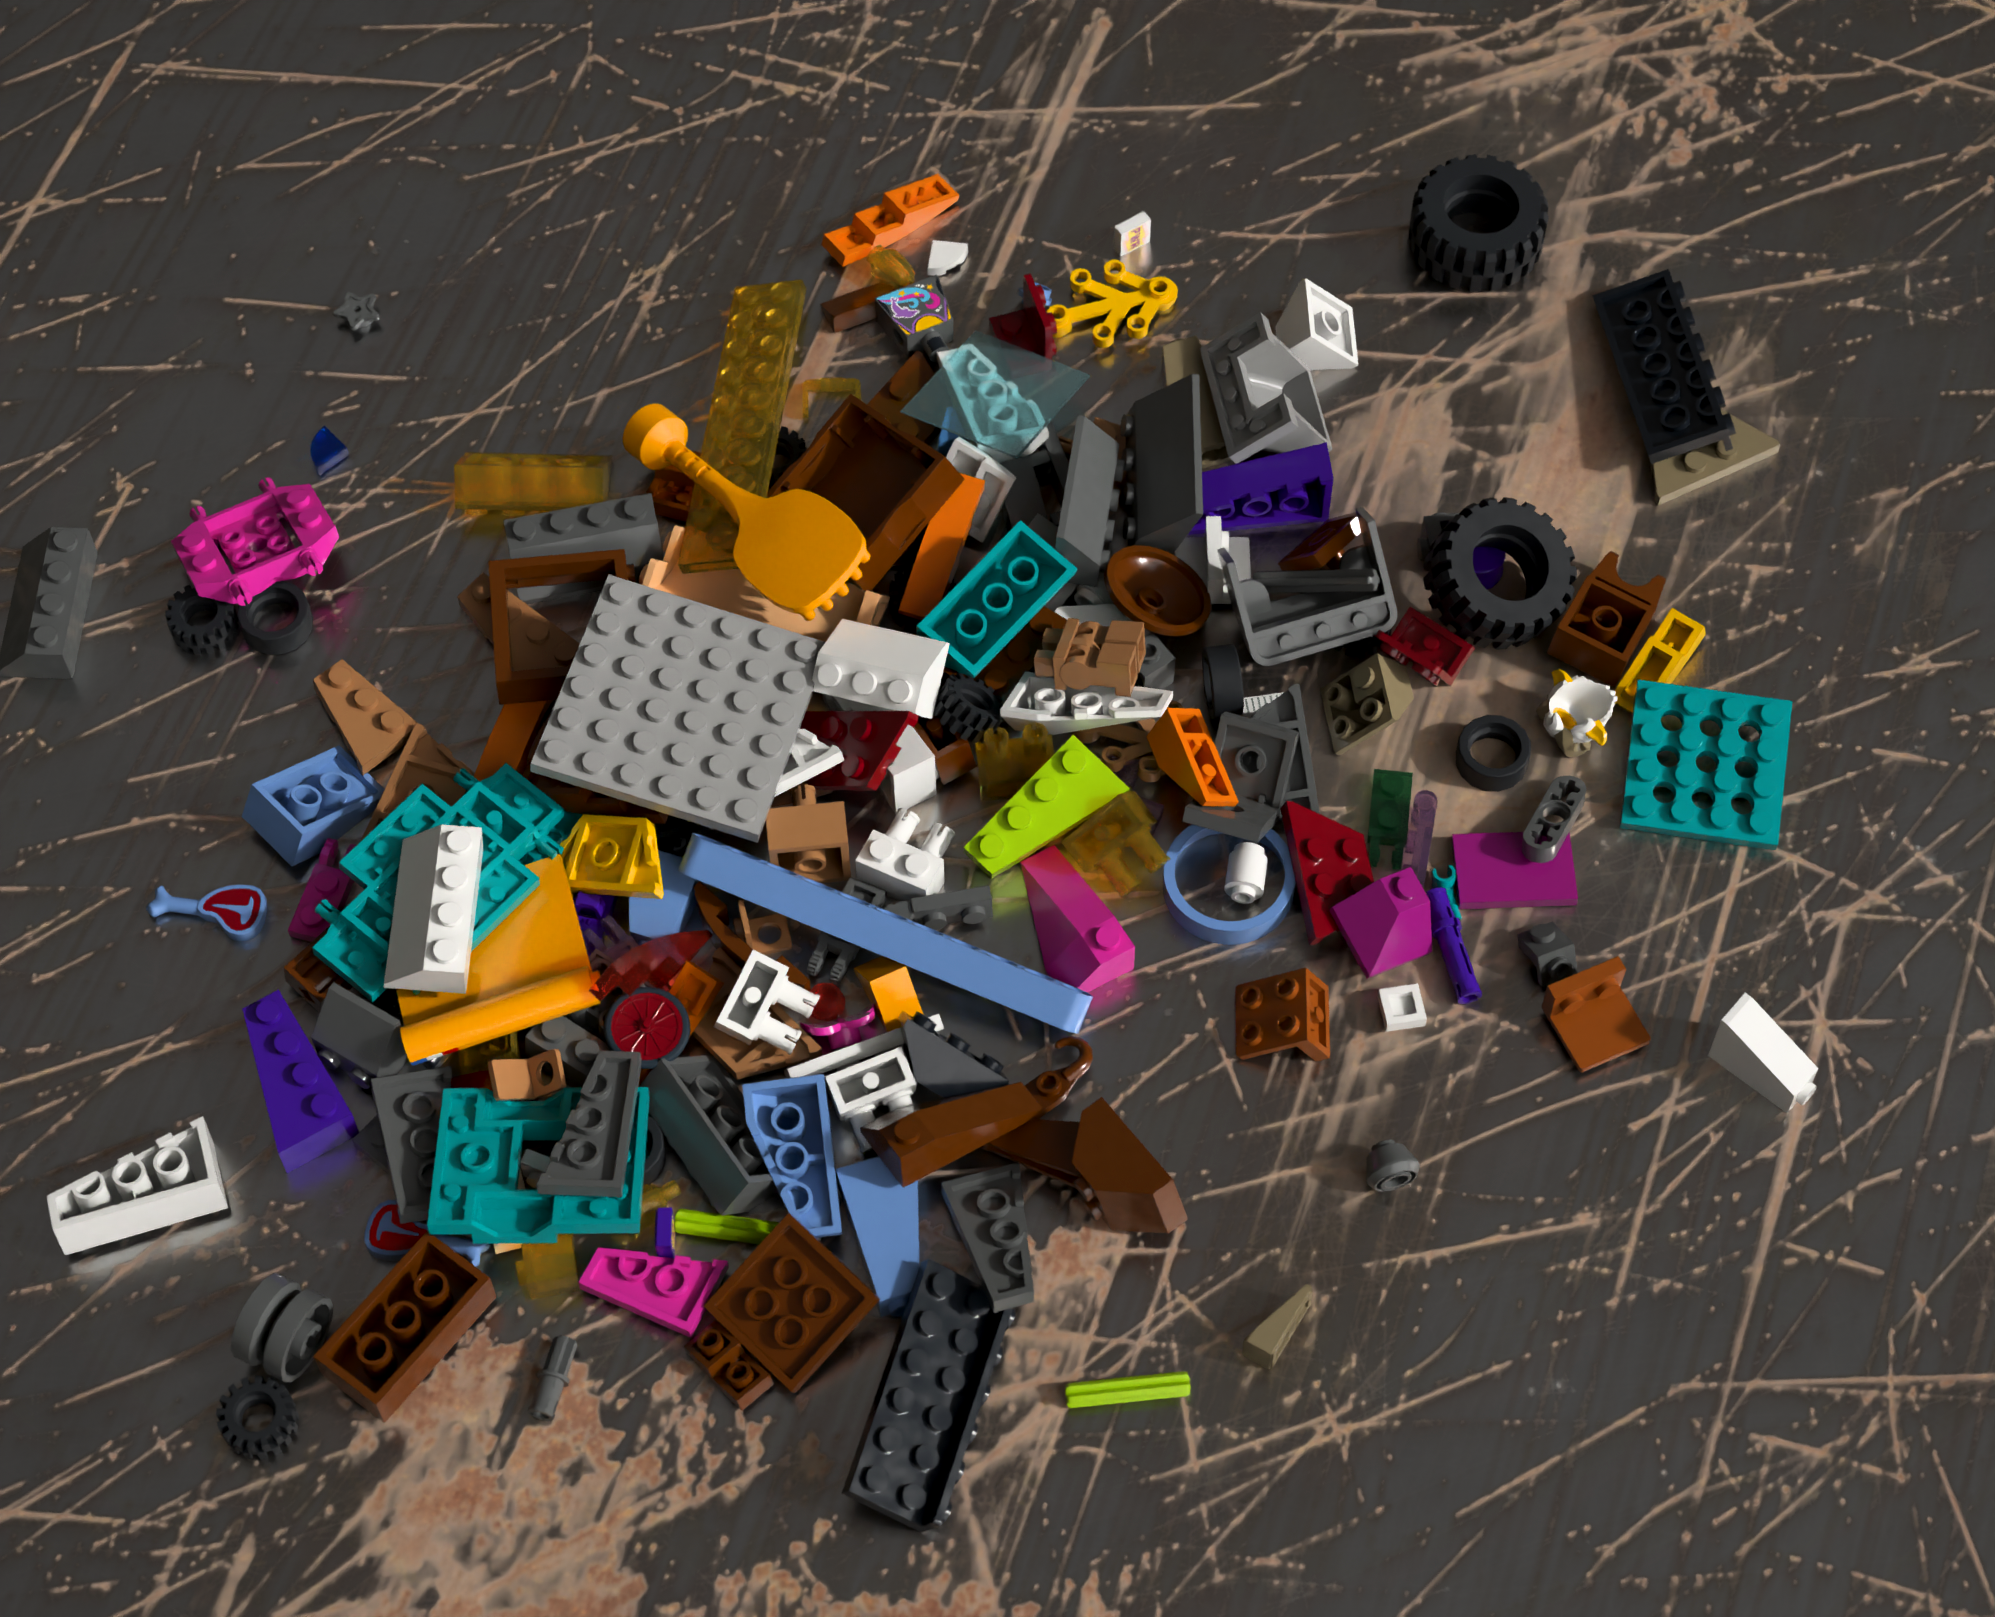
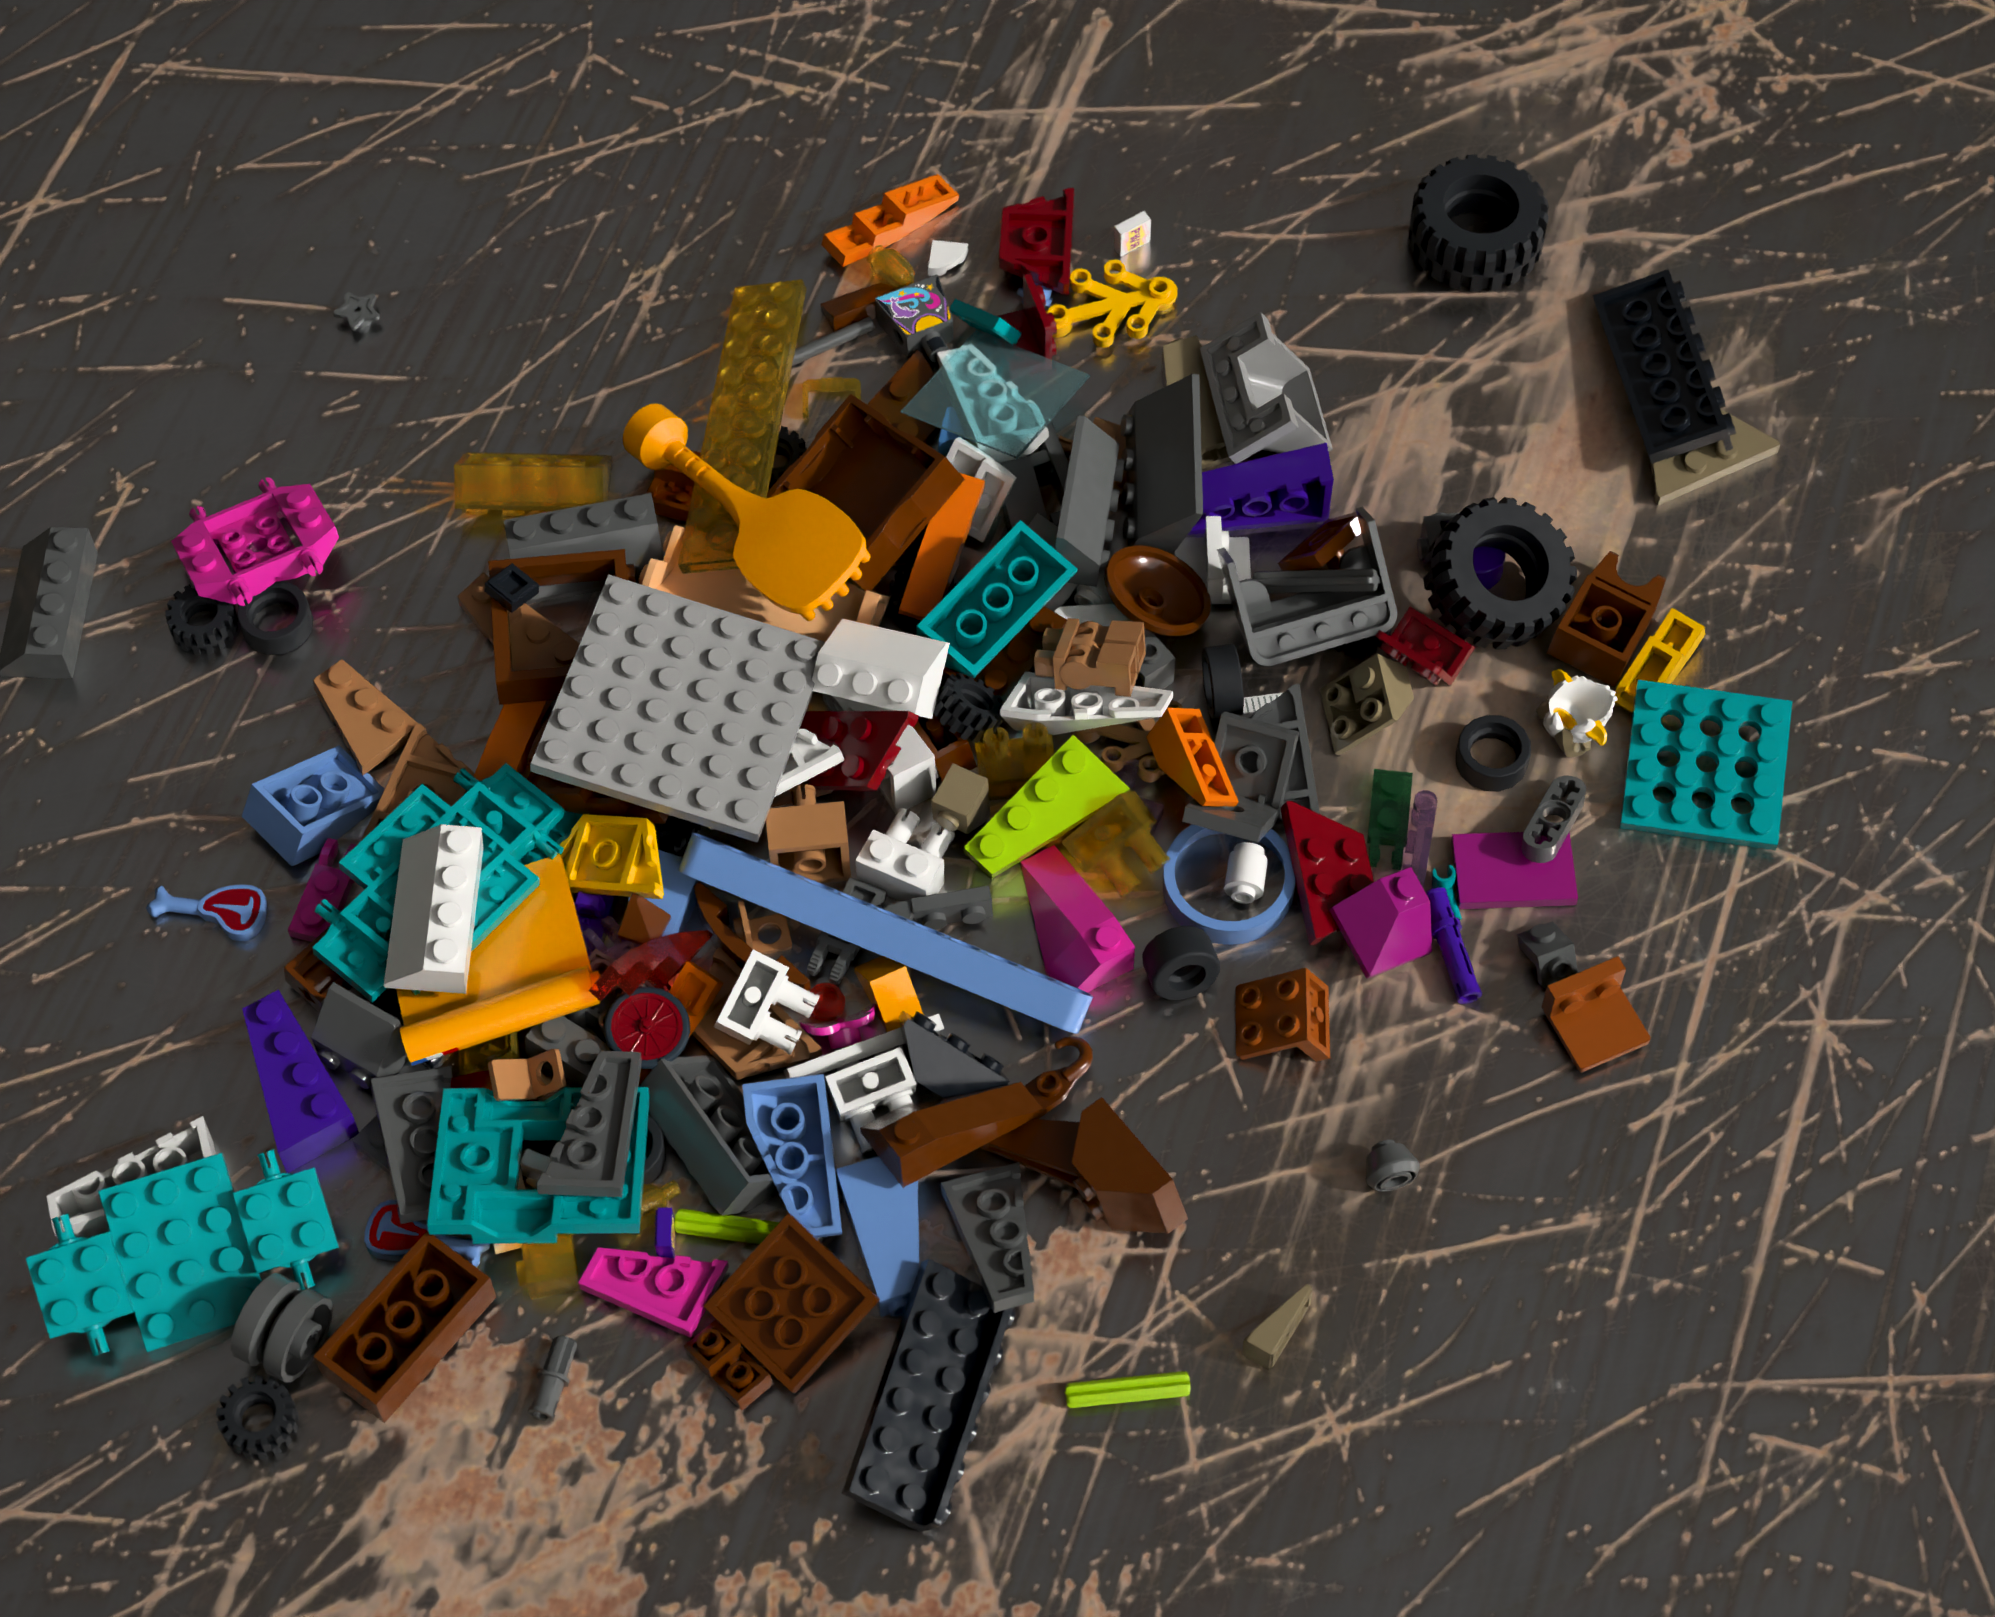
(181, 1251): none -> teal piece
(326, 450): clear blue tile -> none
(511, 588): none -> black tile
(642, 921): none -> reddish brown slope
(833, 340): none -> dark grey bar
(961, 800): none -> dark tan slope
(985, 321): none -> teal tile
(1039, 240): none -> dark red wing
(1181, 962): none -> black tyre
(1318, 329): white slope -> none
(1402, 1007): white plate -> none
(1763, 1055): white slope -> none

